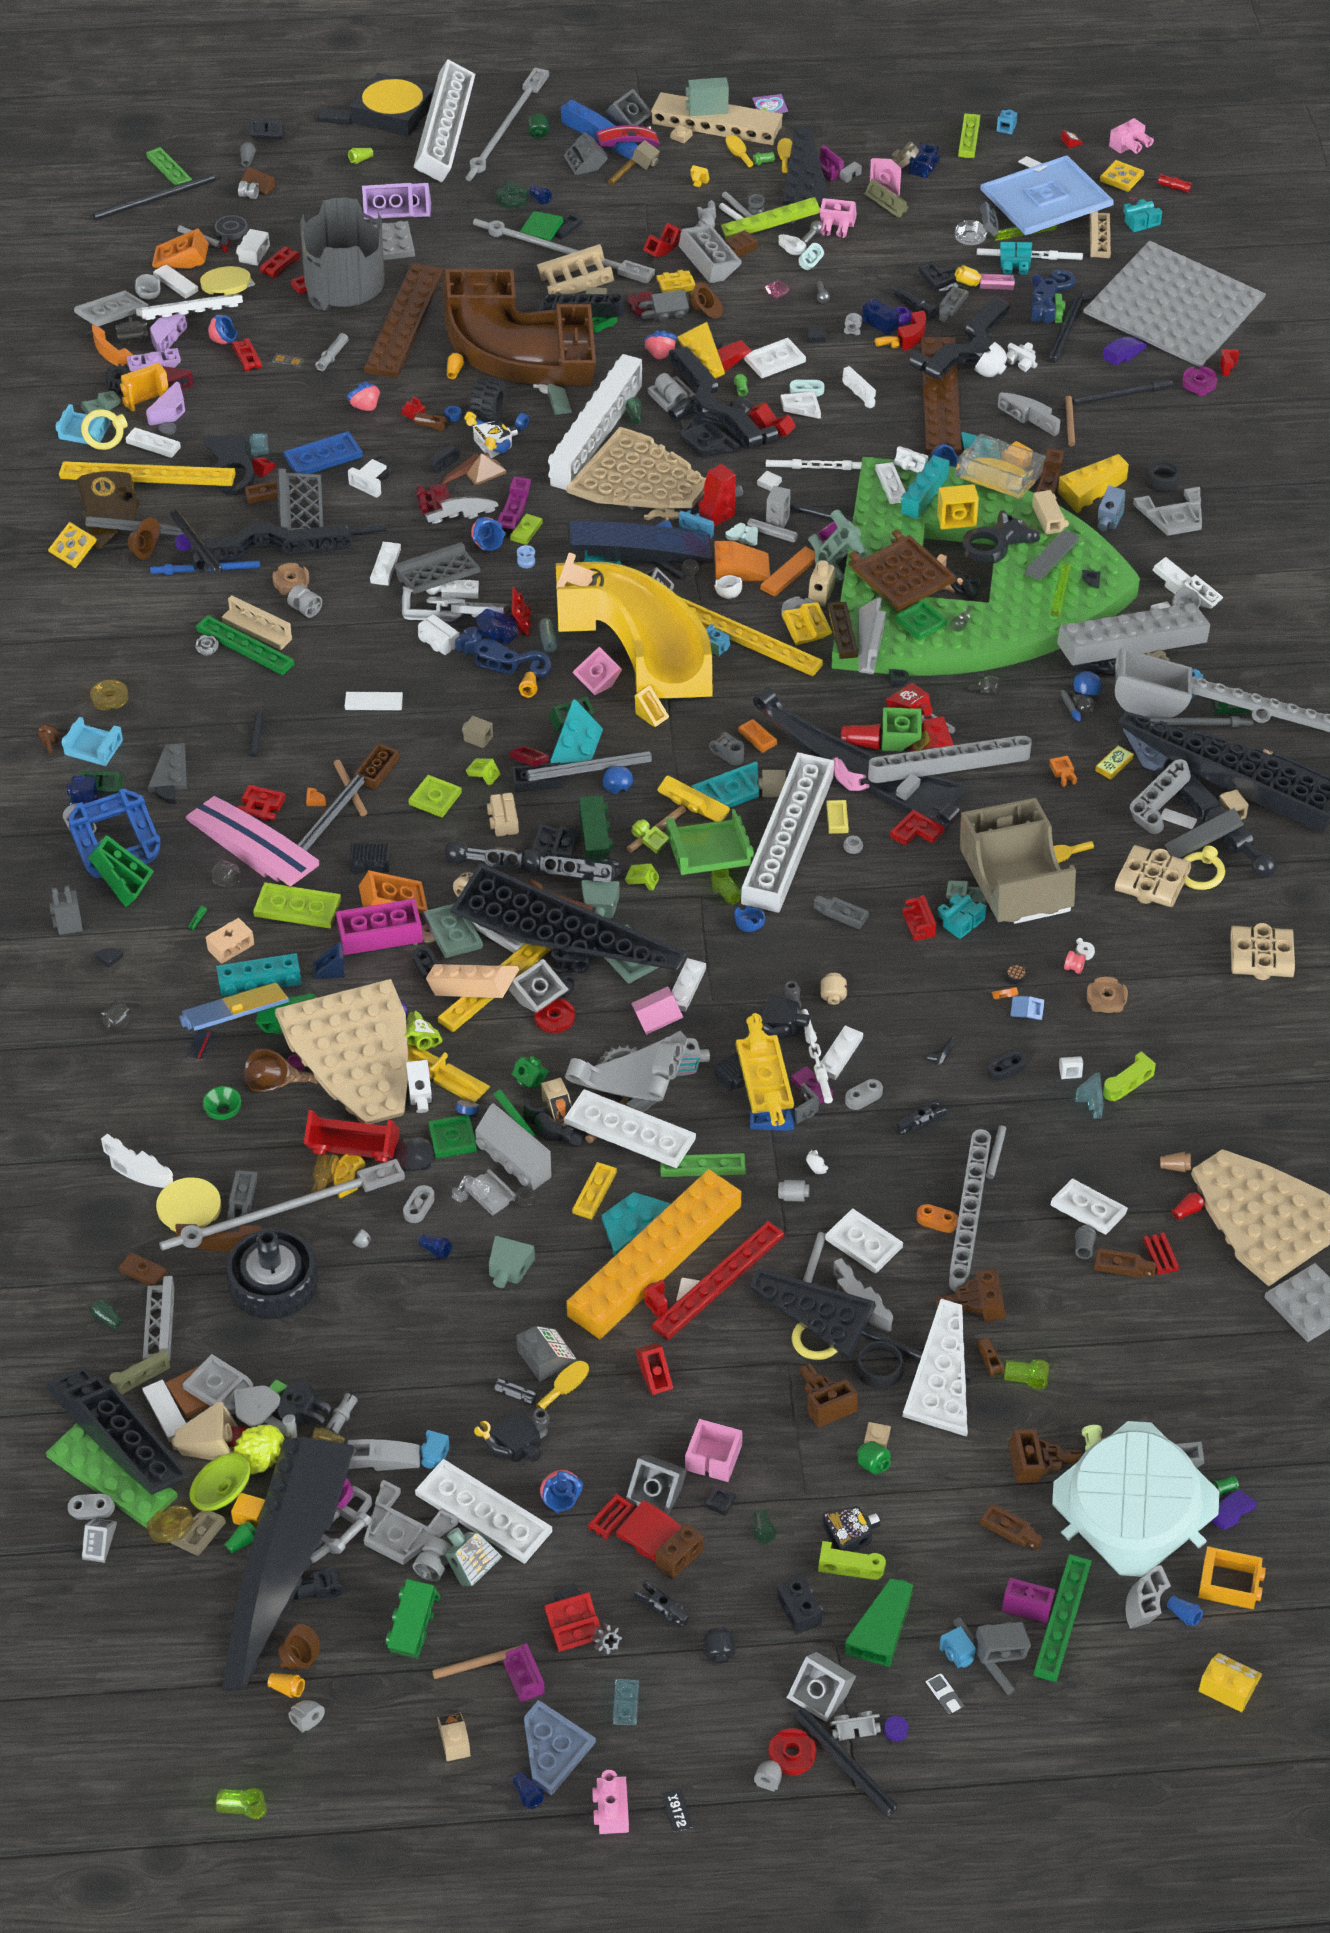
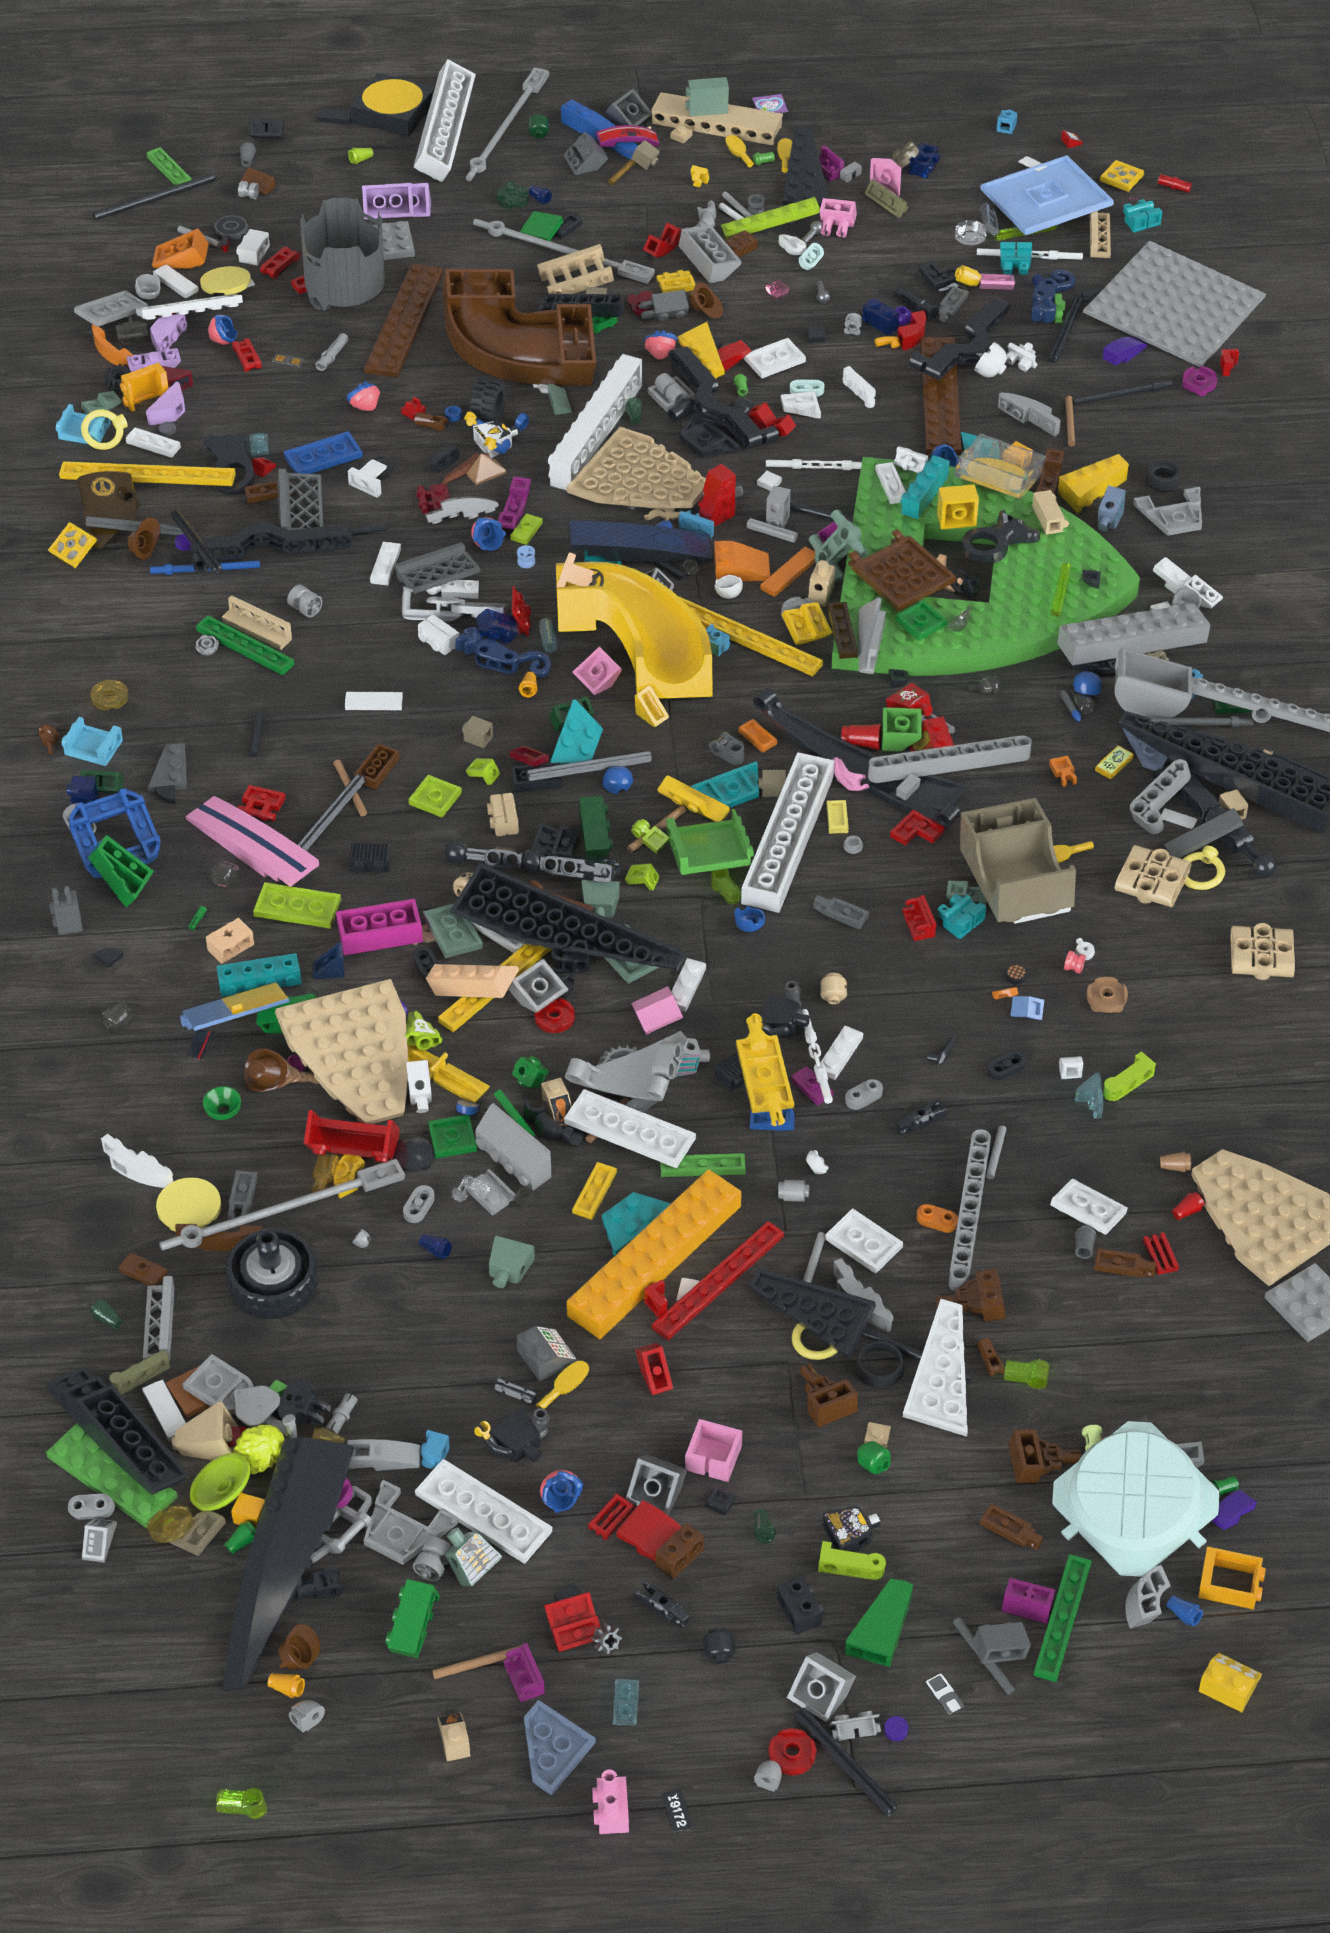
(281, 577): medium nougat plate -> none
(315, 798): orange tile -> none
(384, 888): orange slope -> none
(454, 365): light orange cone -> none
(528, 1791): clear blue cone -> none
(743, 534): light aqua animal -> none
(808, 1108): dark grey bracket -> none
(958, 1647): dark azure brick -> none
(969, 136): lime plate -> none
(1052, 555): dark grey tile -> none
(1129, 137): bright pink brick -> none

